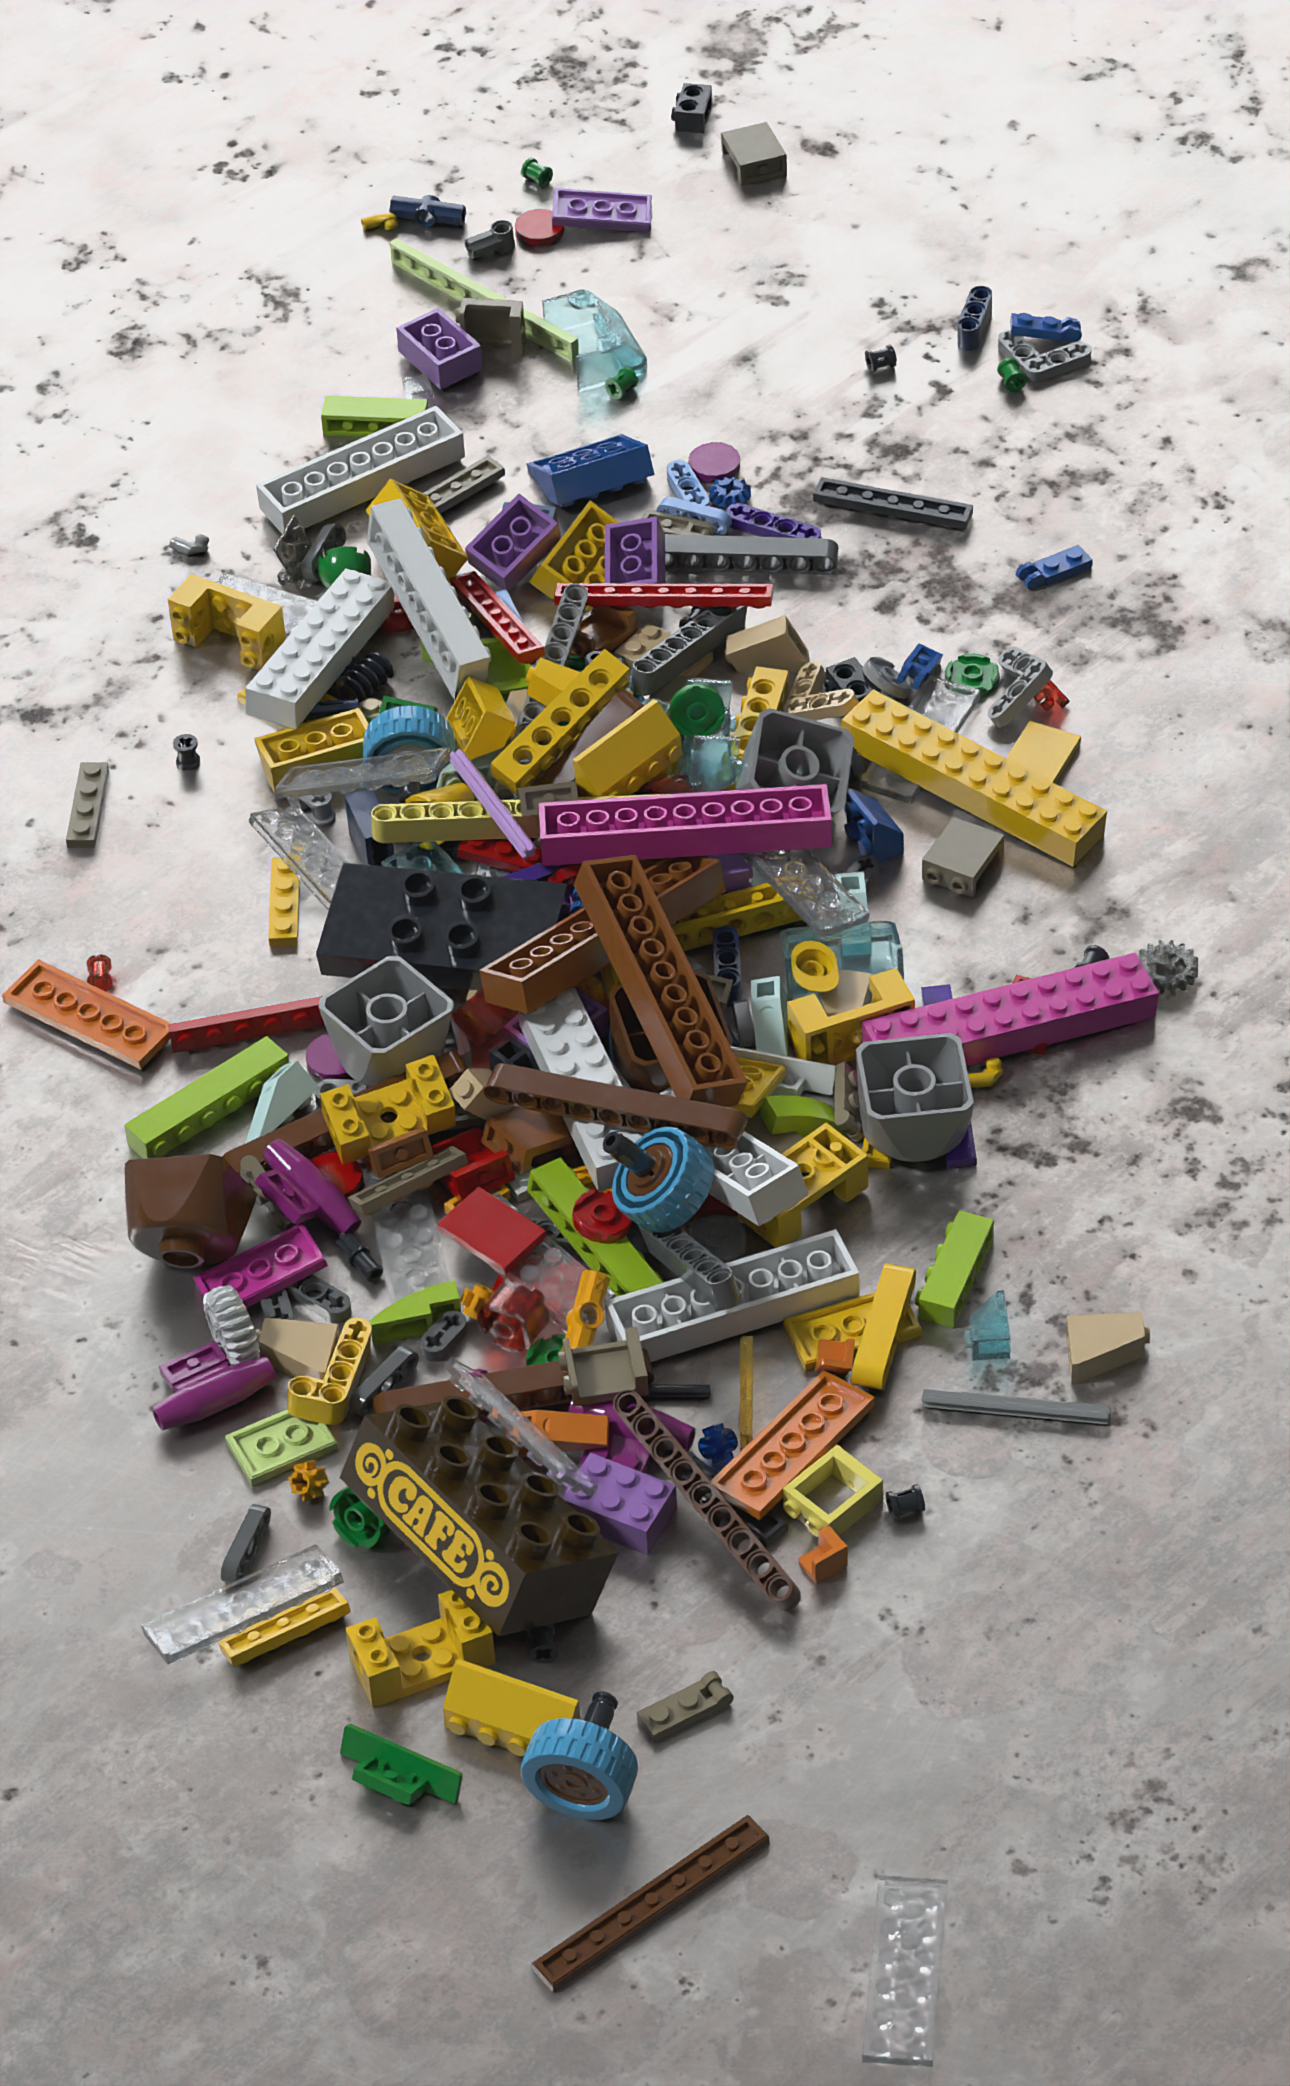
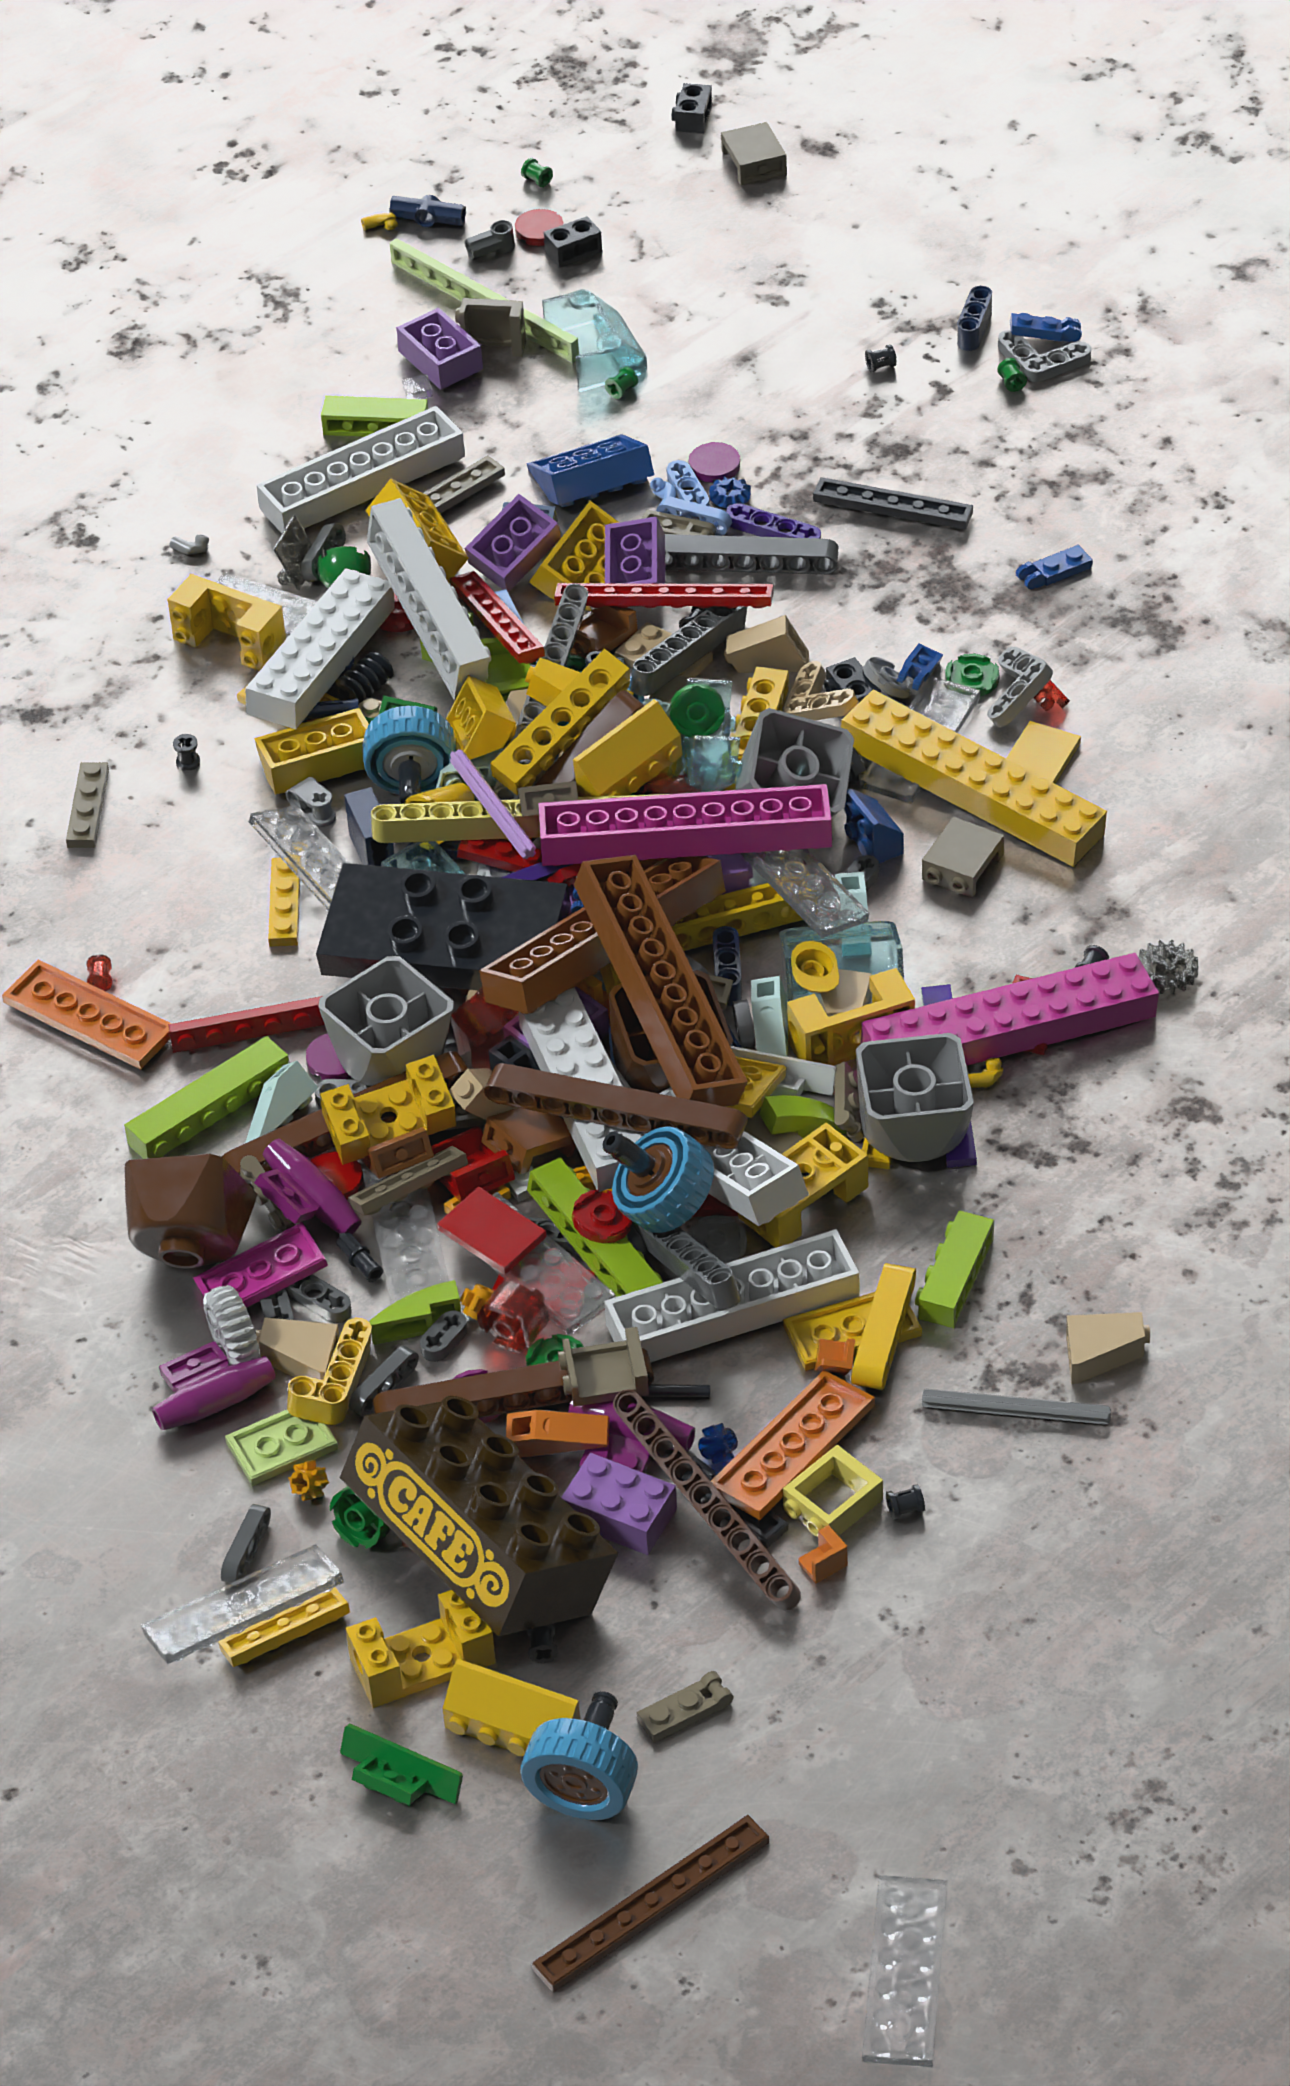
(363, 773): clear plate -> none
(520, 1428): clear plate -> none
(573, 241): none -> black brick
(590, 1301): light orange piece -> none
(602, 209): medium lavender tile -> none
(662, 488): none -> light blue arm
(746, 1390): clear yellow tile -> none
(989, 1330): clear light blue slope -> none

